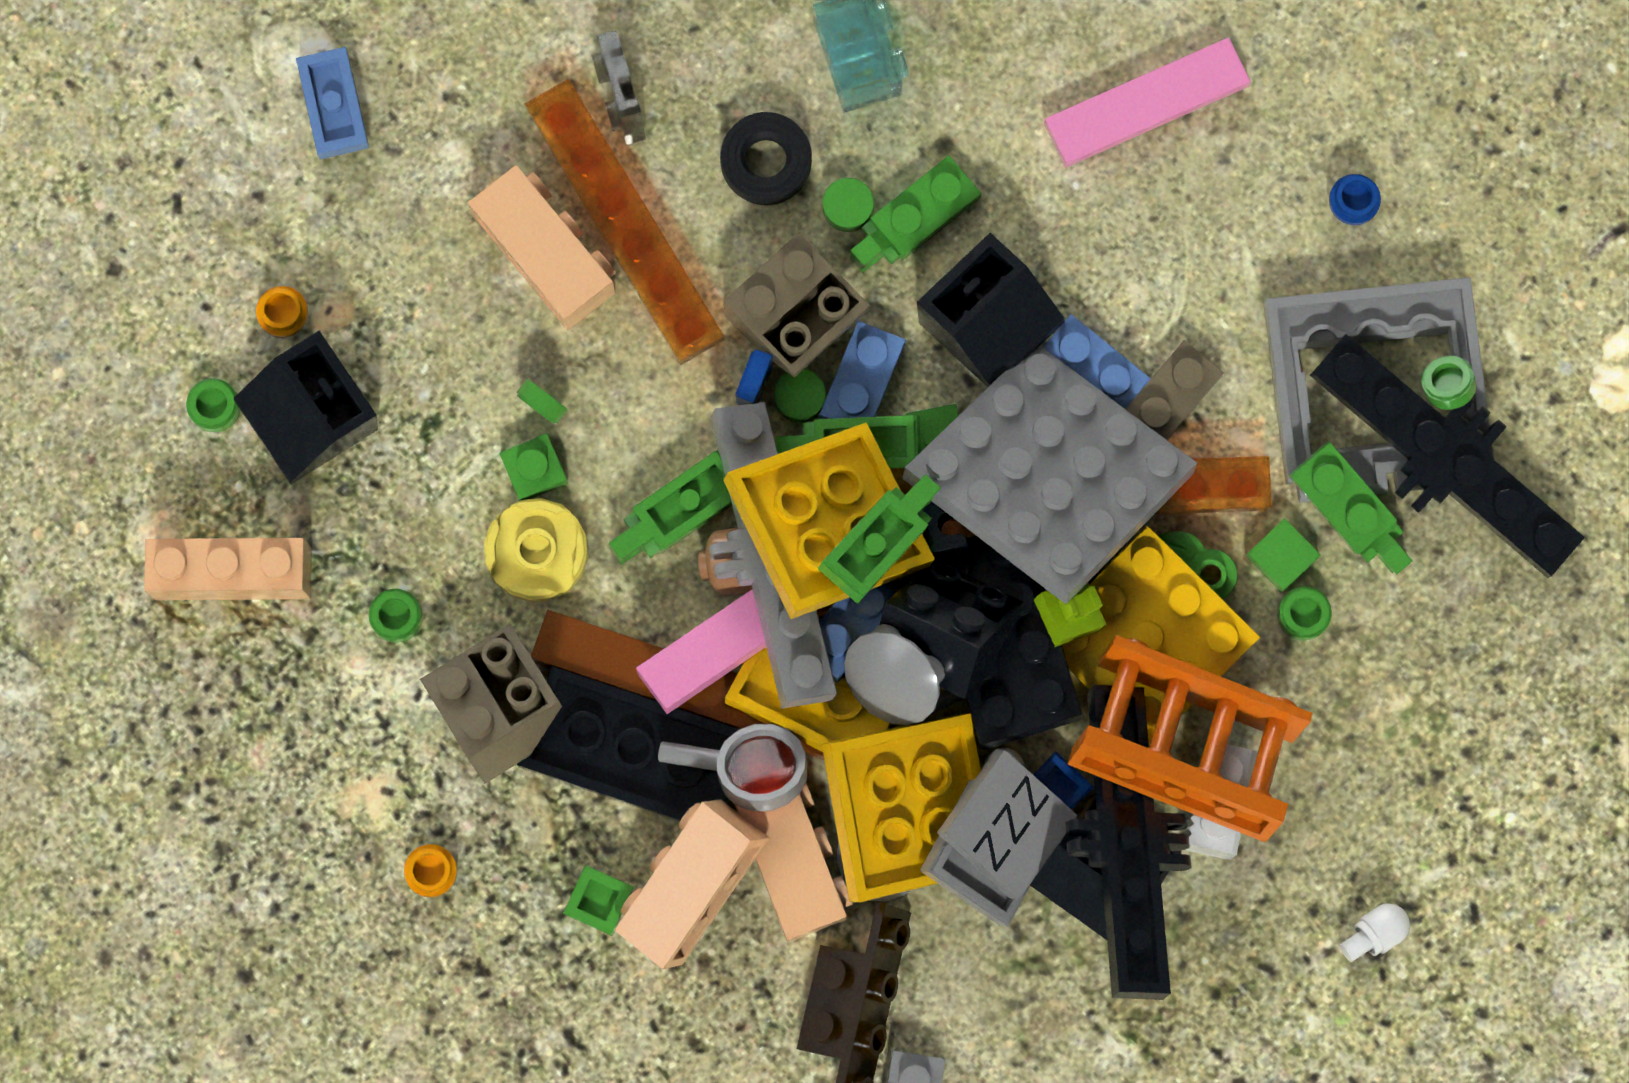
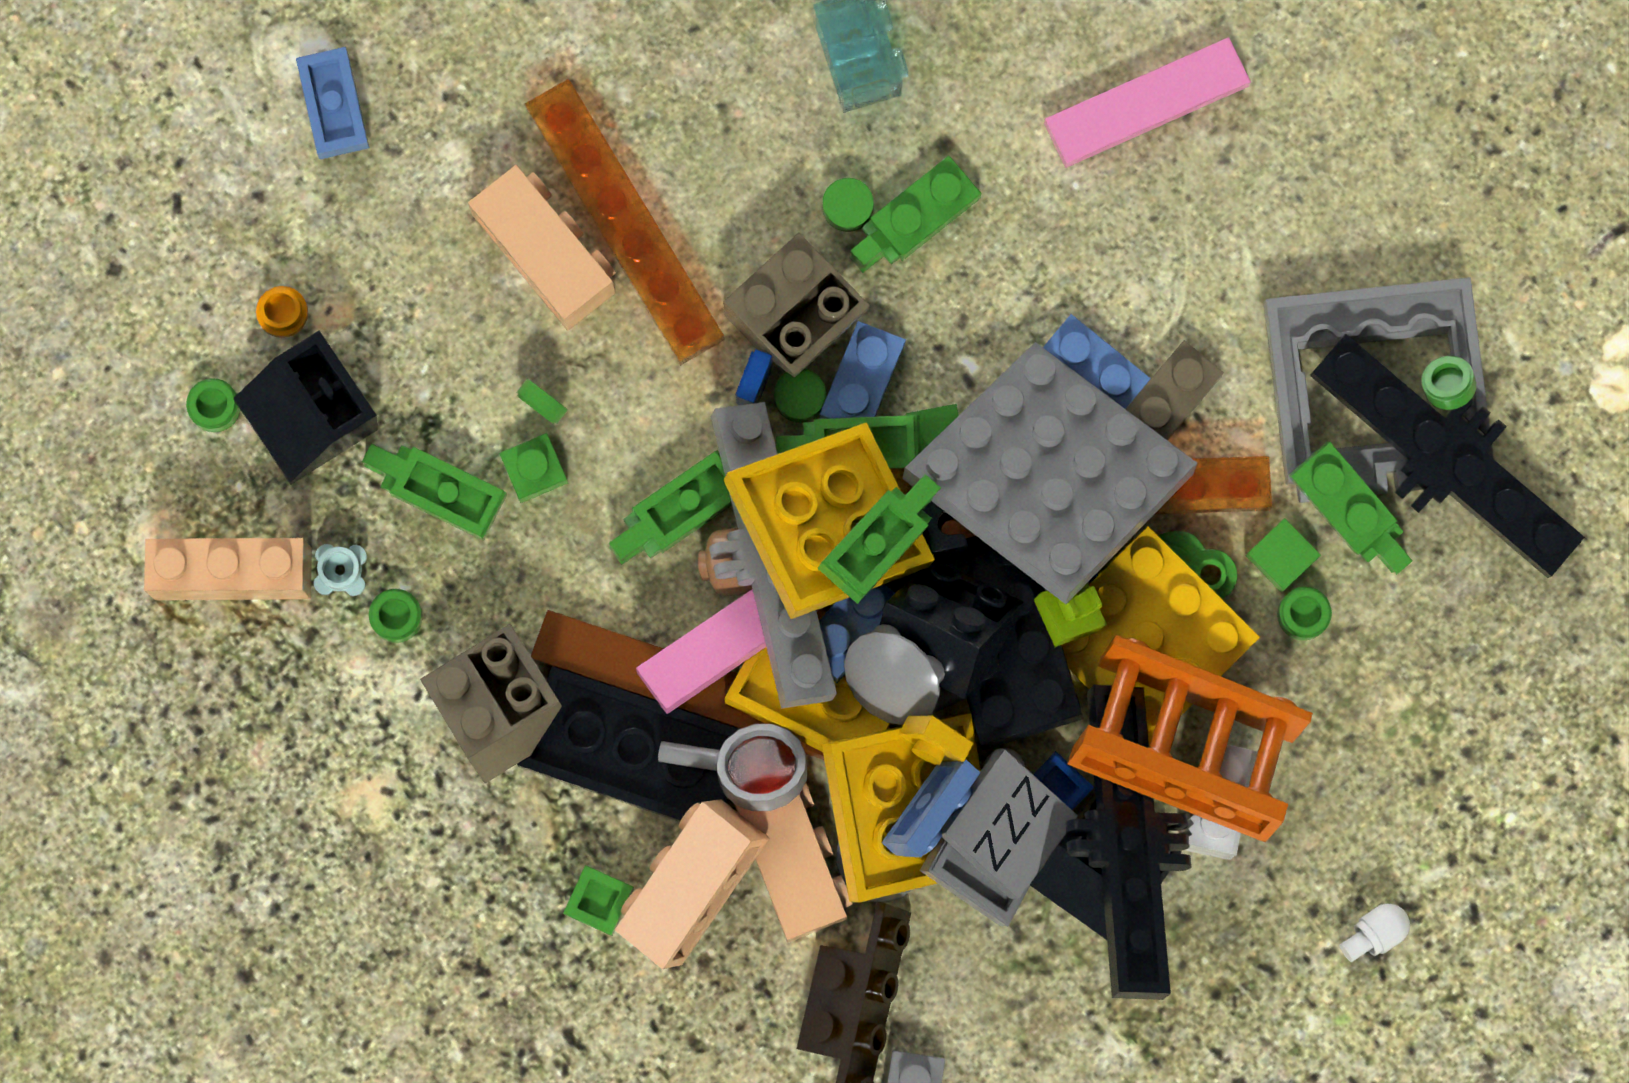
(329, 559): none -> light aqua plate
(430, 870): light orange plate -> none
(437, 488): none -> bright green hinge
(536, 550): light yellow tile -> none
(624, 109): clear smoke wing -> none
(758, 128): black tyre -> none
(935, 740): none -> yellow plate
(940, 795): none -> medium blue plate
(989, 311): black slope -> none
(1354, 199): blue plate -> none

